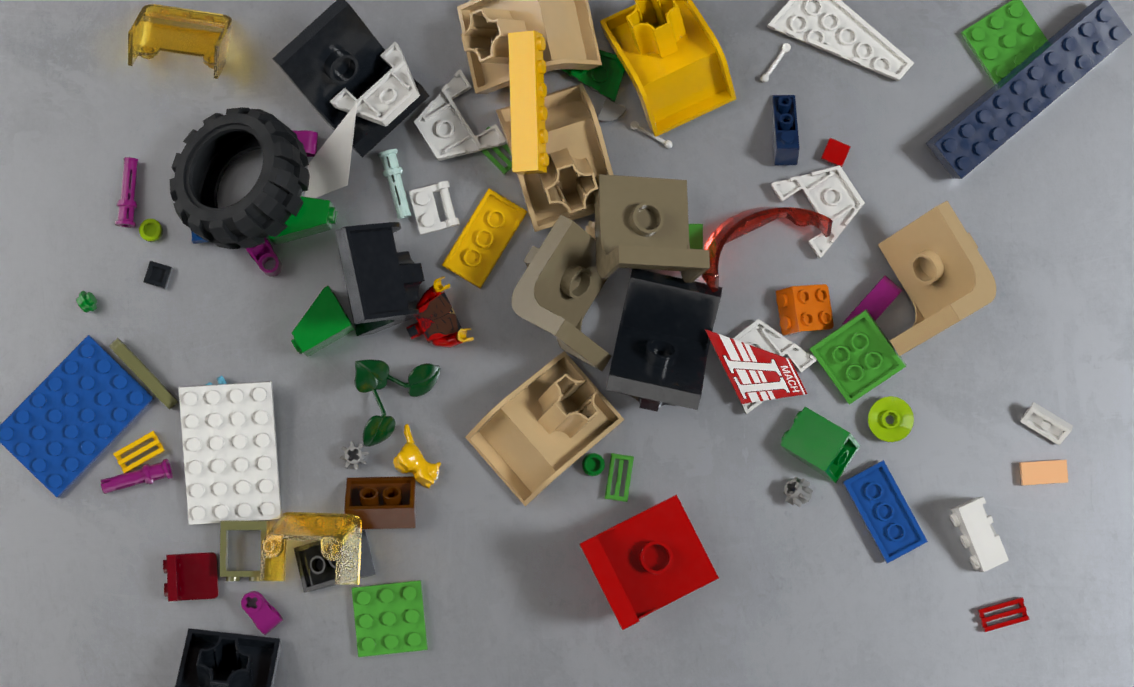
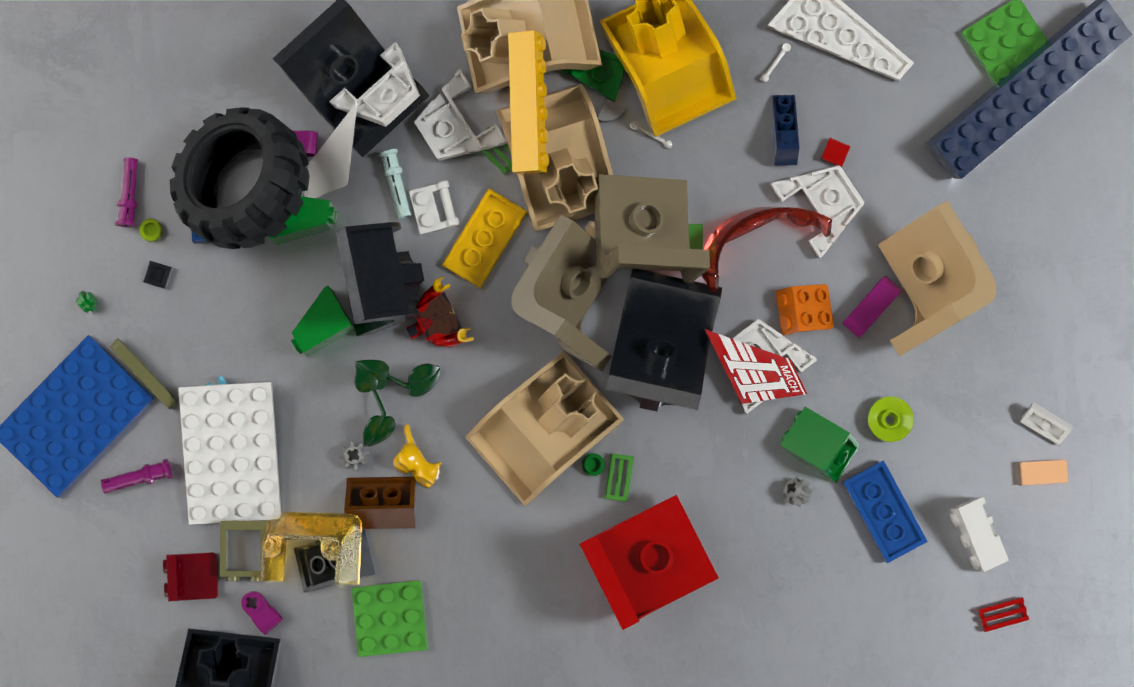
(121, 462): yellow tile -> none
(180, 32): clear yellow windscreen -> none
(264, 253): magenta piece -> none
(858, 356): bright green plate -> none

